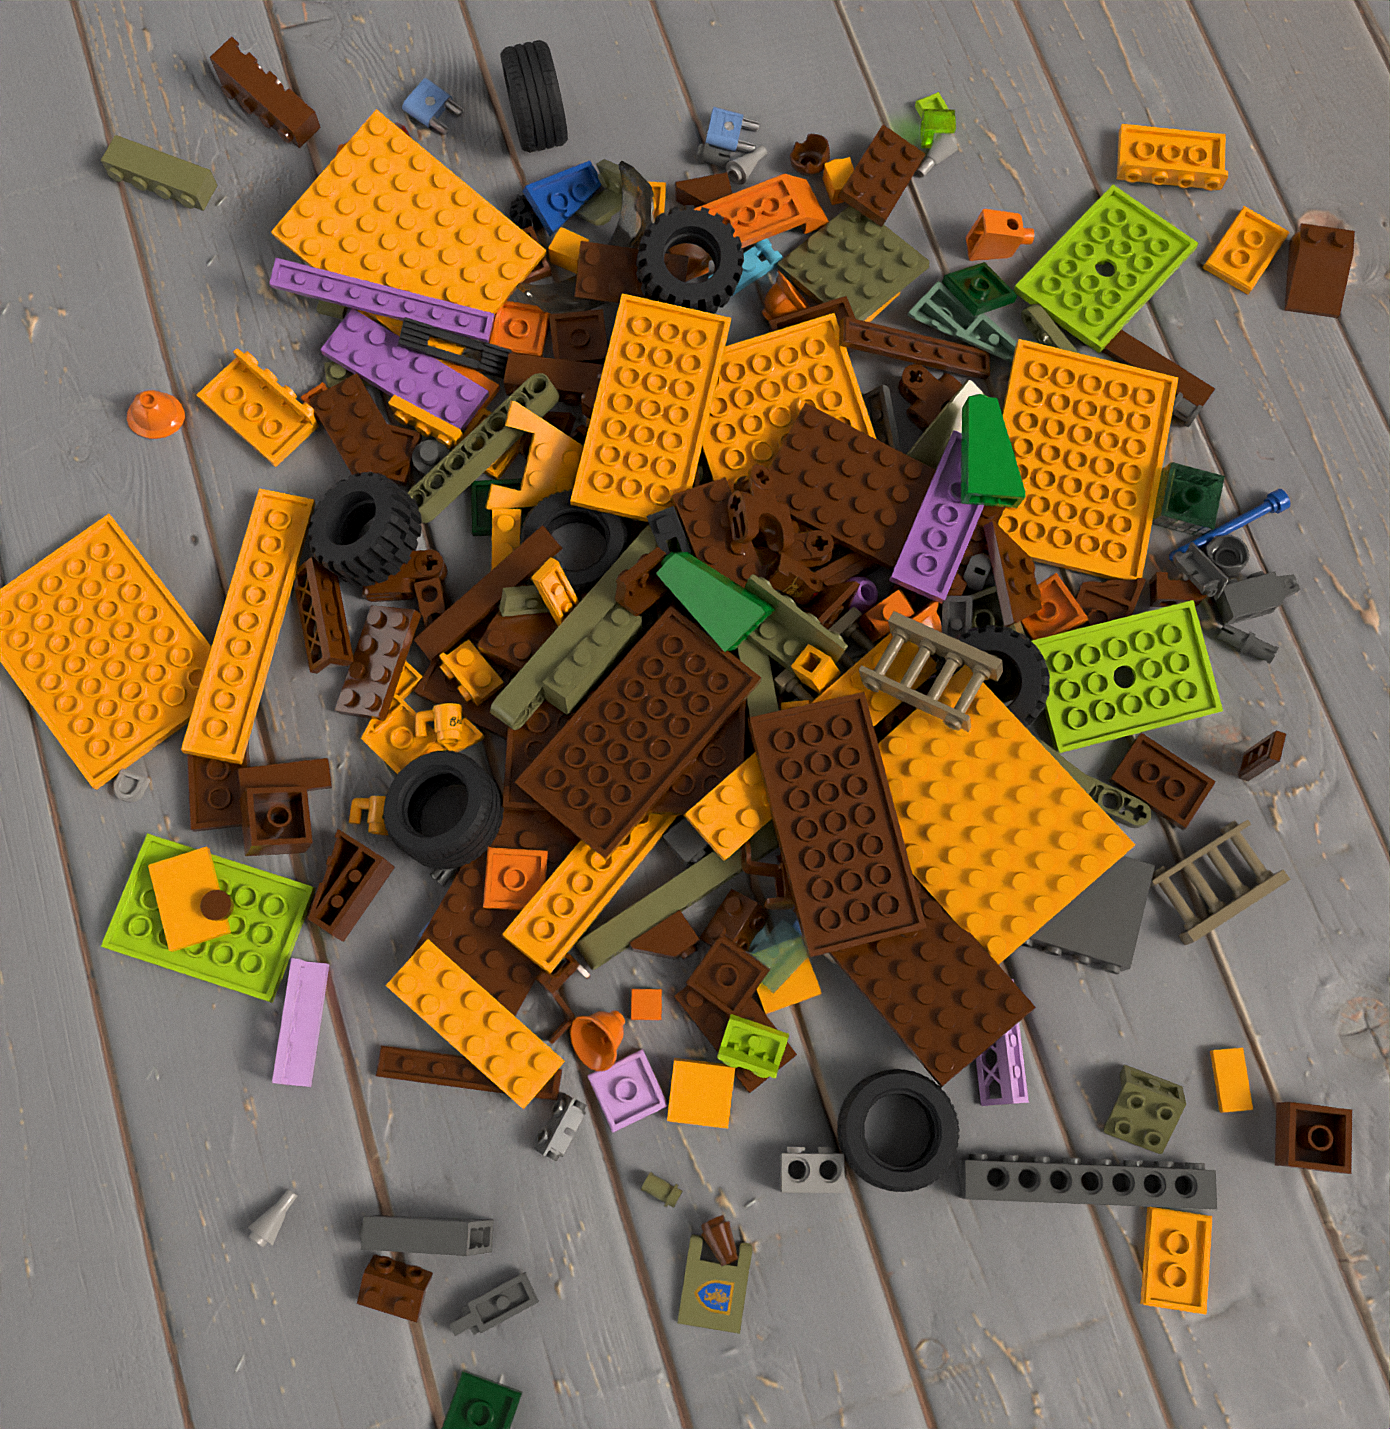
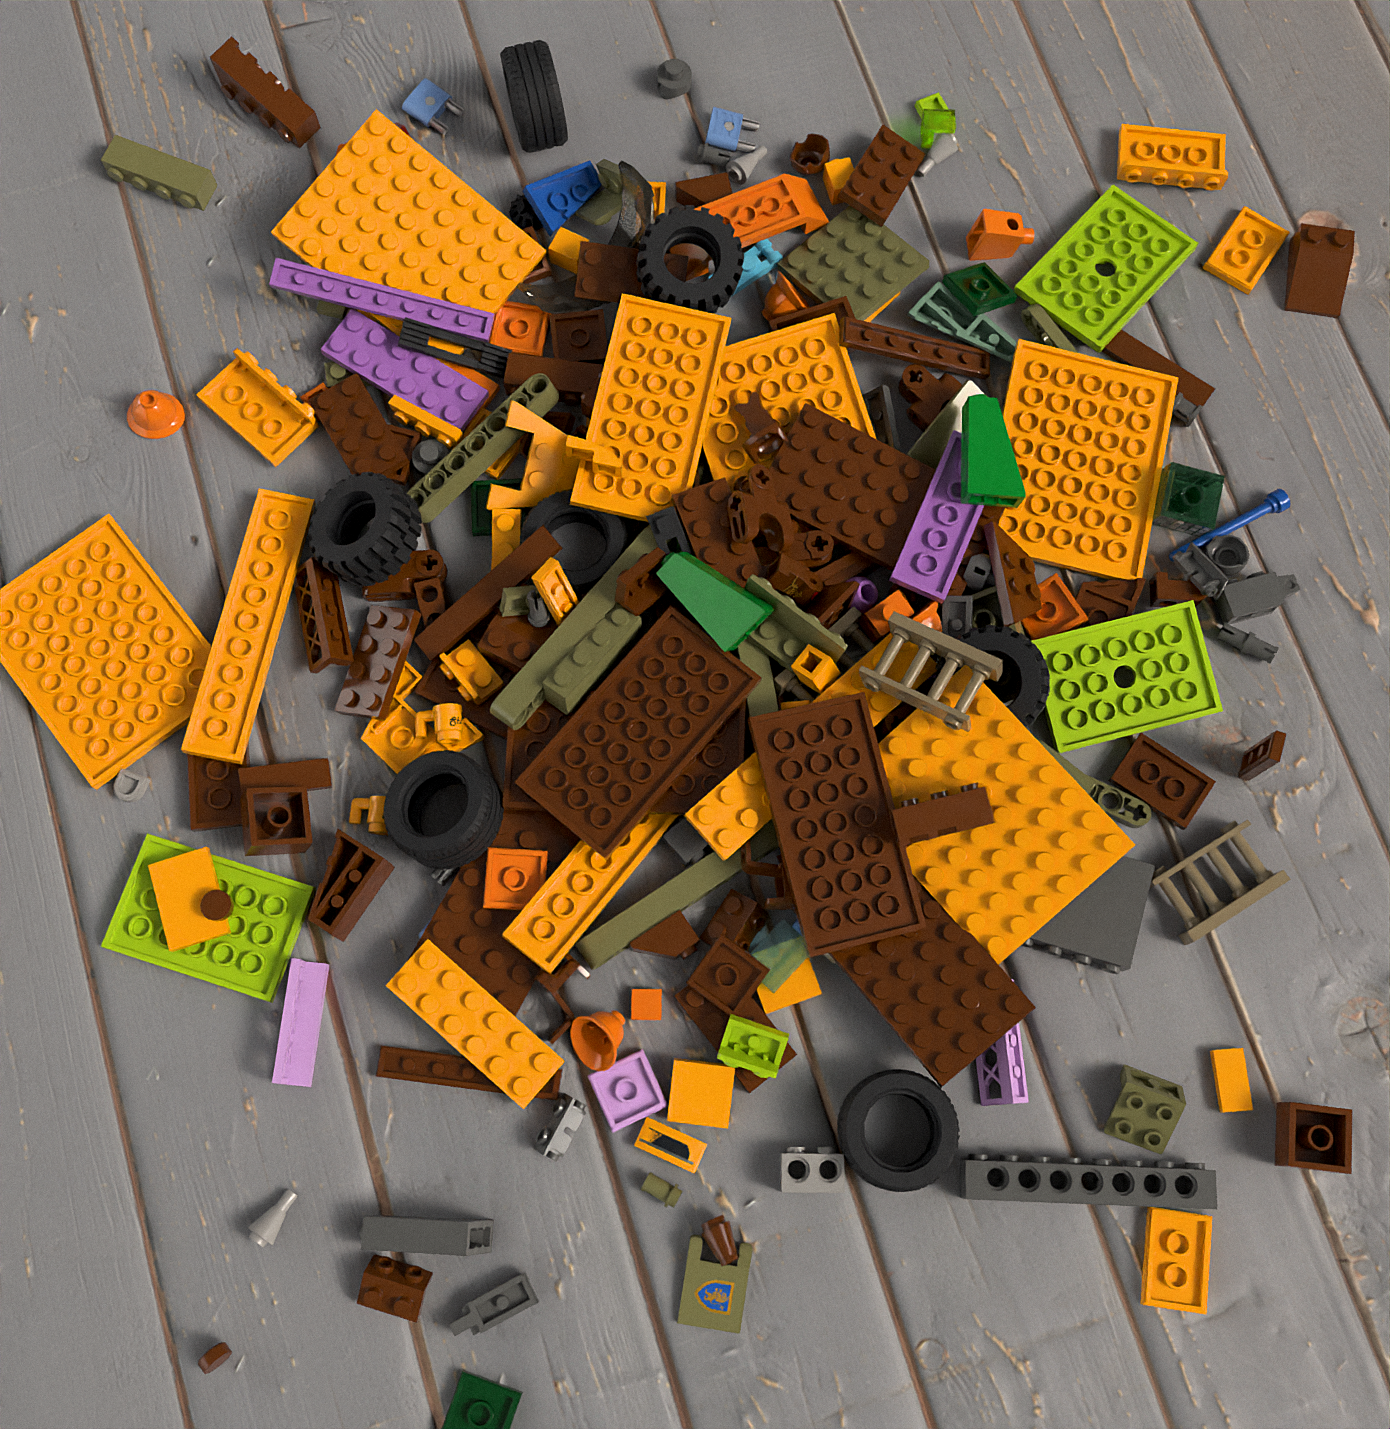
(214, 1357): none -> reddish brown tile
(538, 613): none -> dark grey pin
(602, 460): none -> light orange slope
(670, 1145): none -> light orange slope
(673, 78): none -> dark grey piece
(765, 431): none -> reddish brown hair
(943, 814): none -> reddish brown wedge

